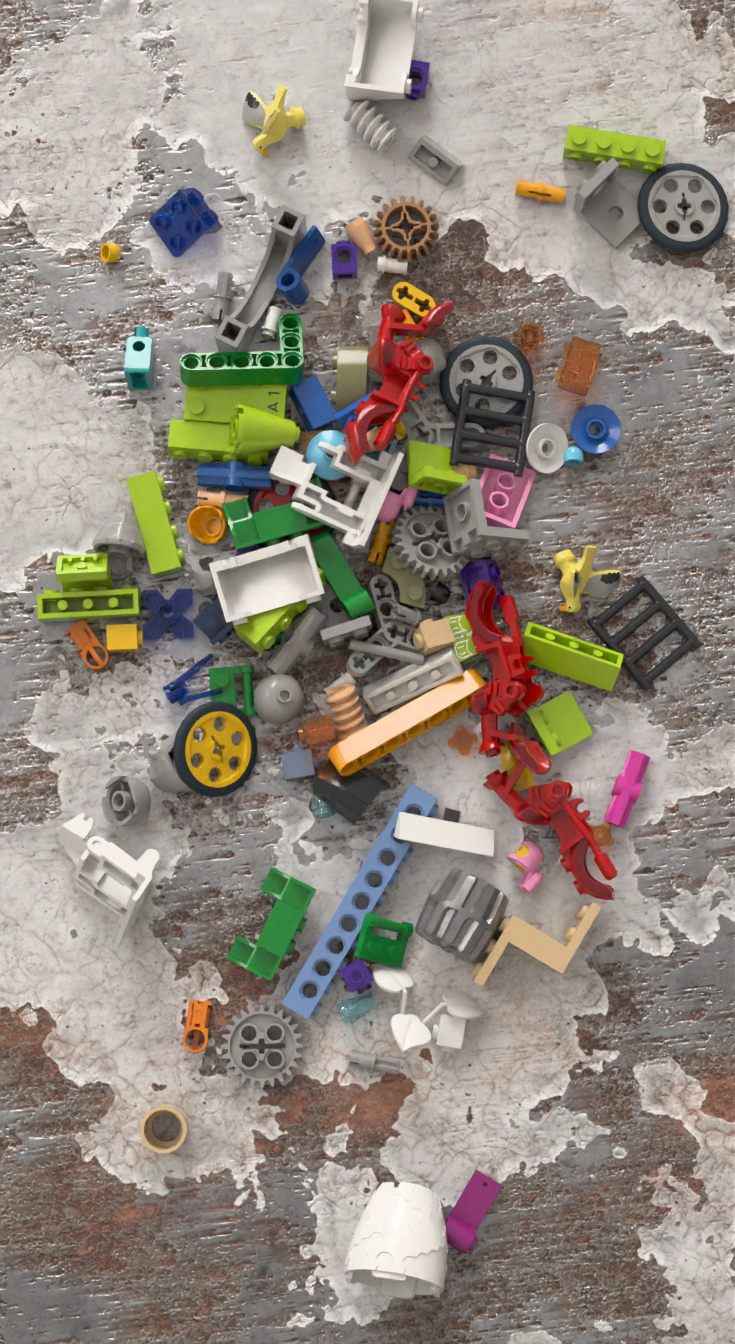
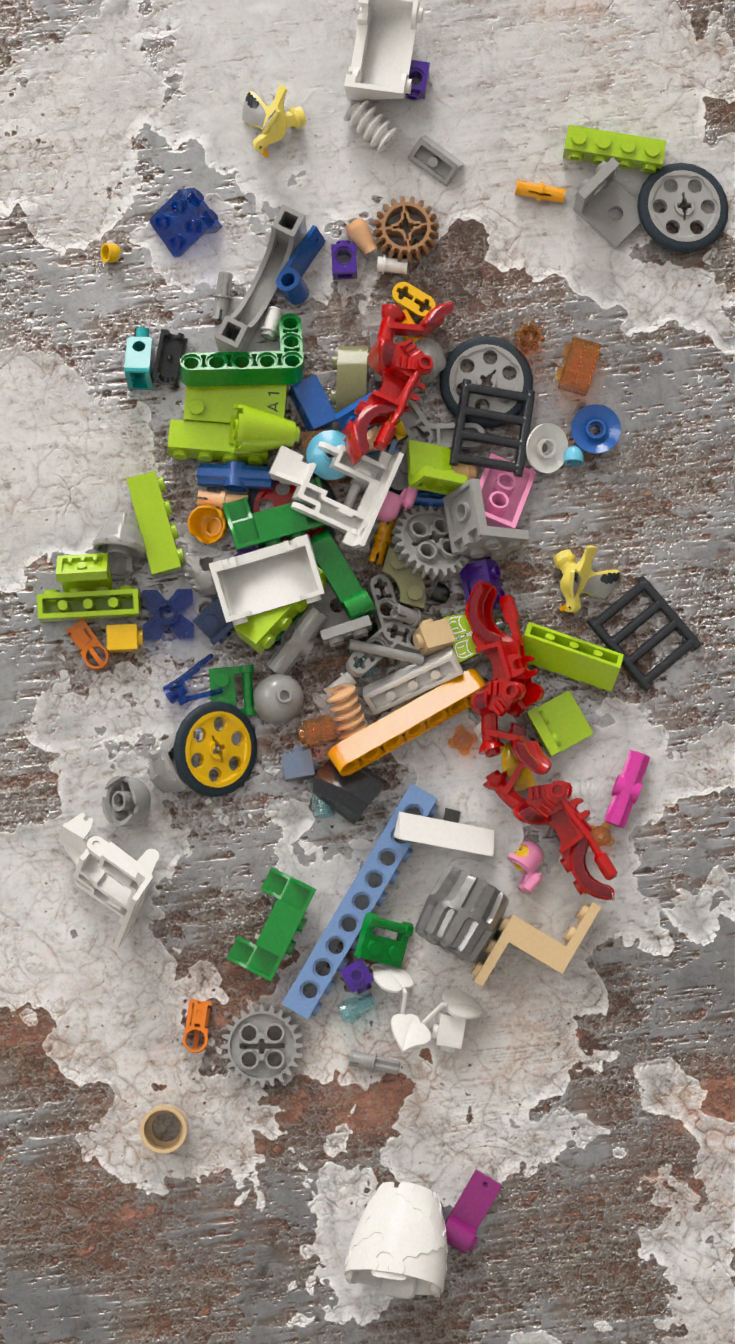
(168, 356): none -> black hinge

